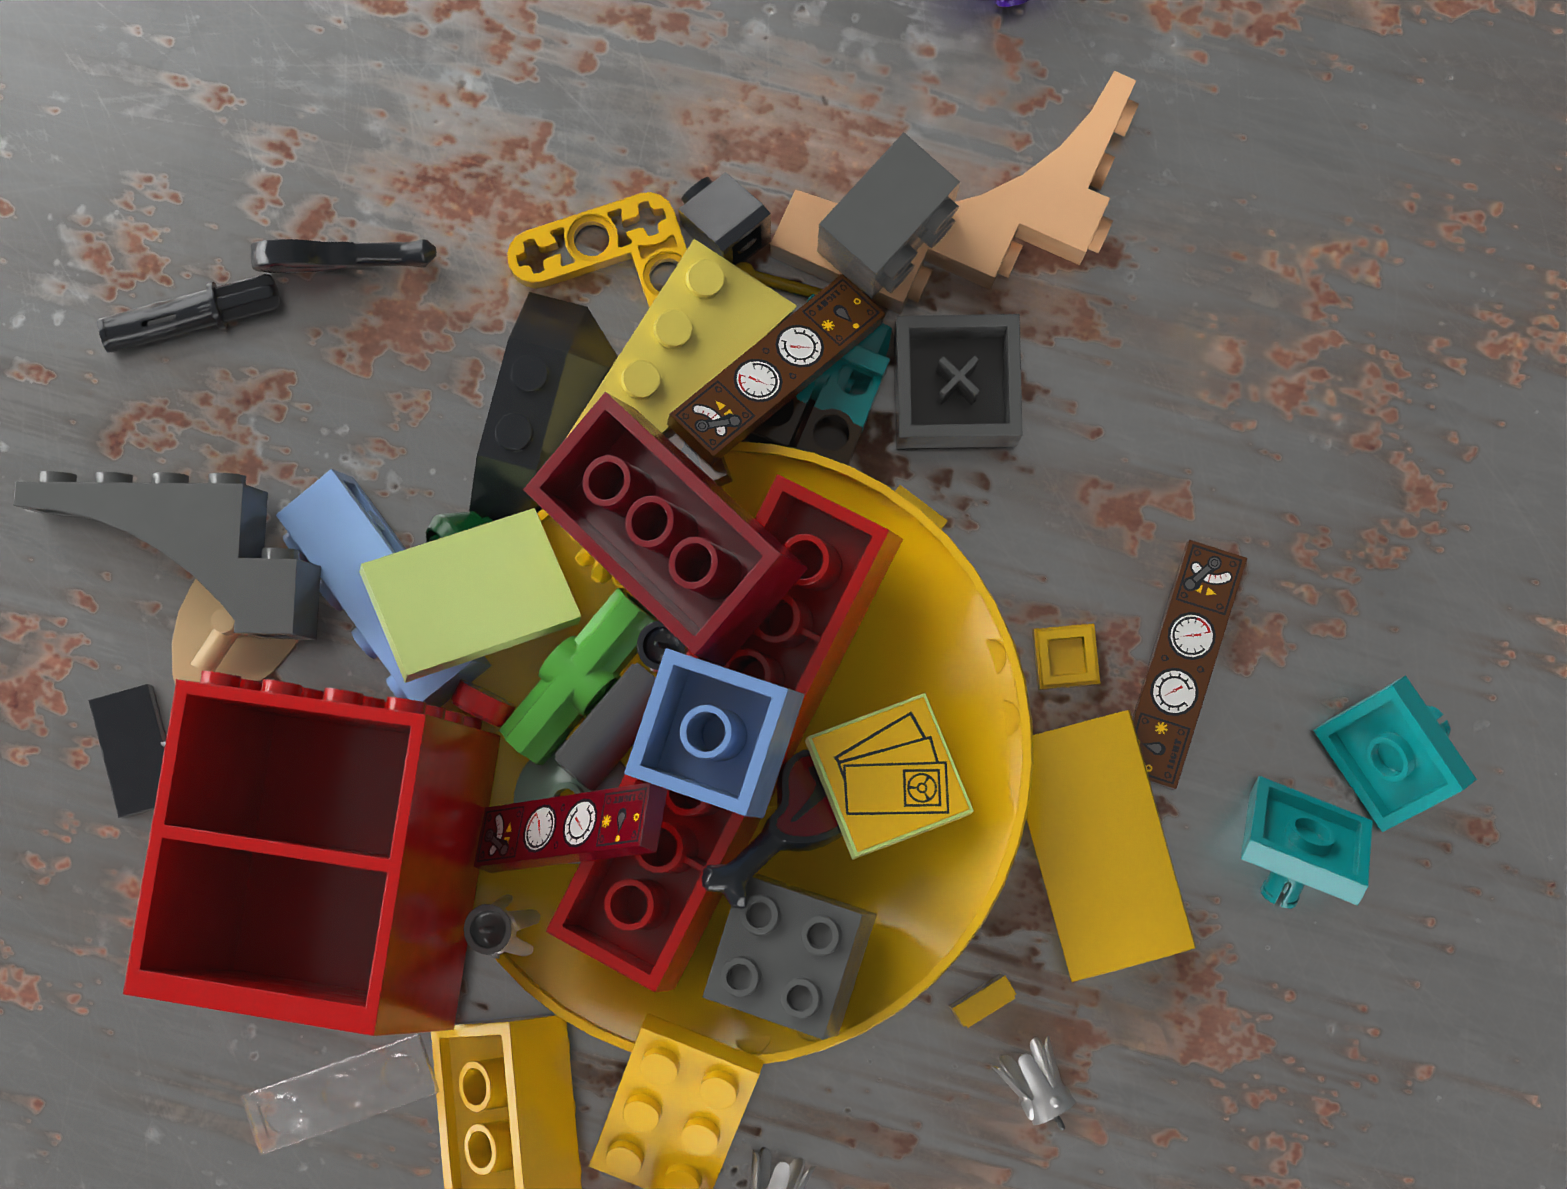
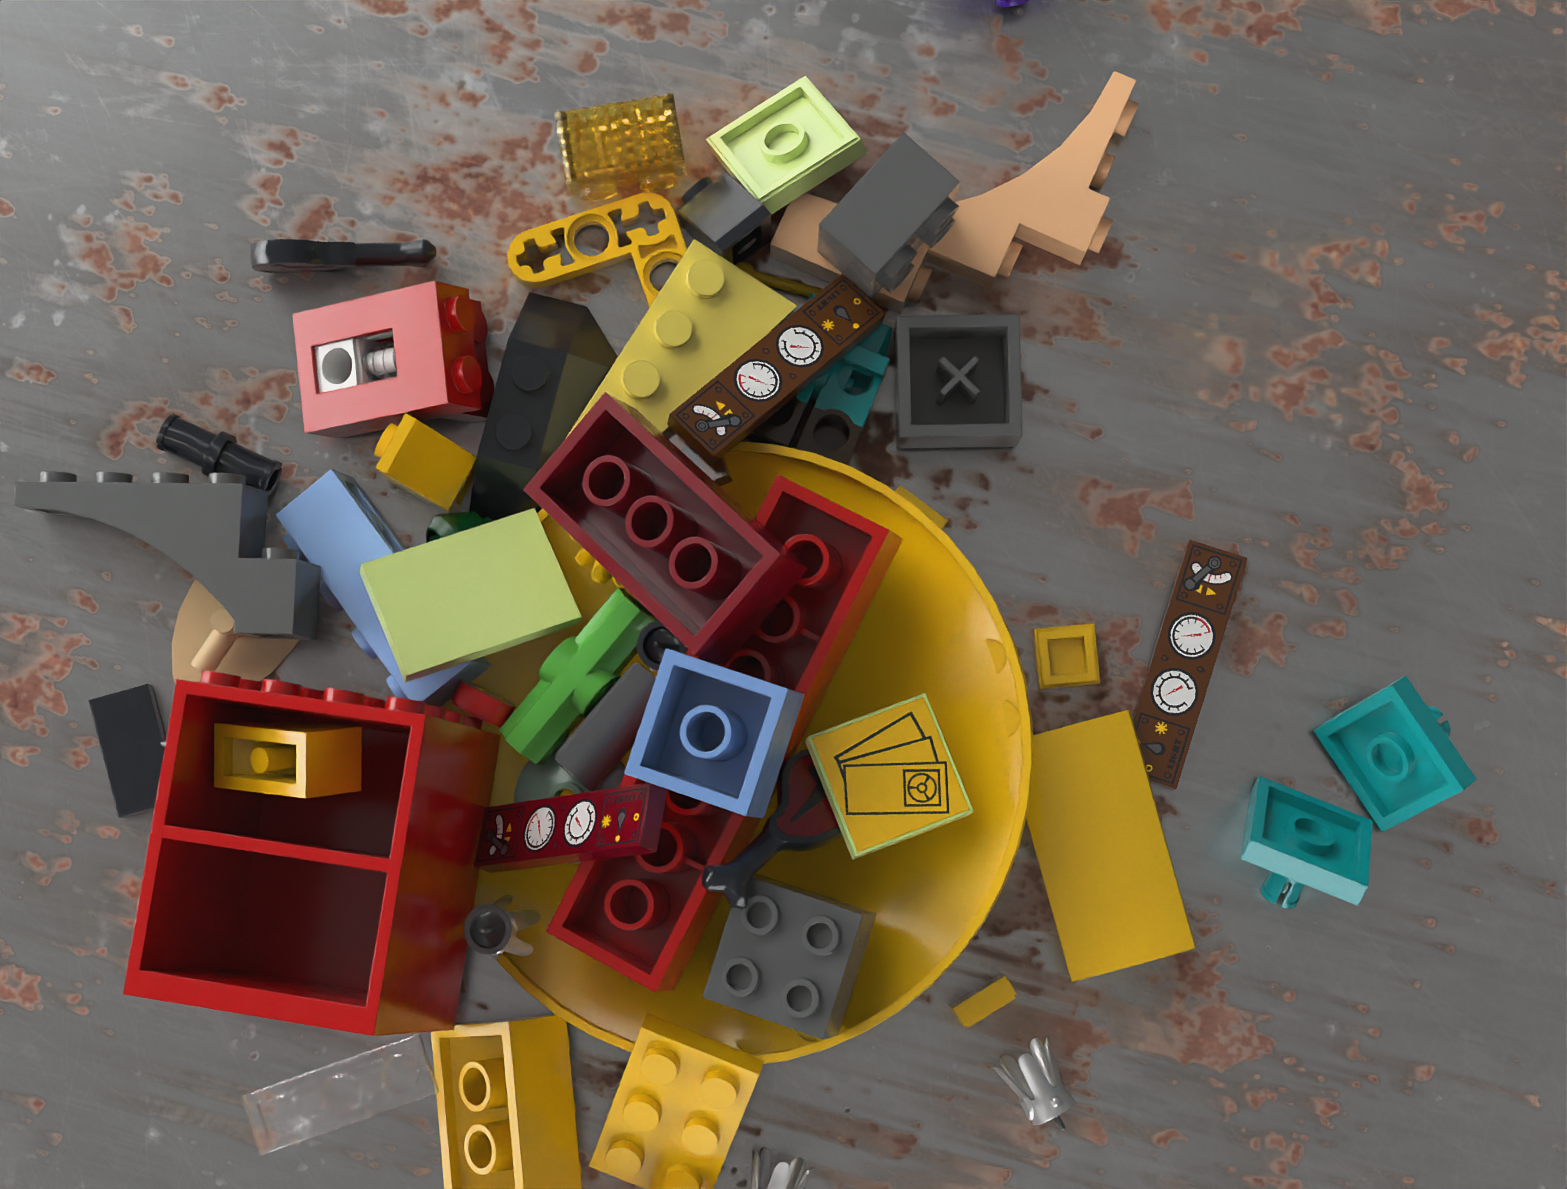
(192, 312): black axle -> none
(217, 453): none -> black pin
(288, 758): none -> yellow slope
(425, 464): none -> yellow slope
(435, 353): none -> brick
(621, 146): none -> clear yellow brick
(786, 145): none -> yellowish green tile

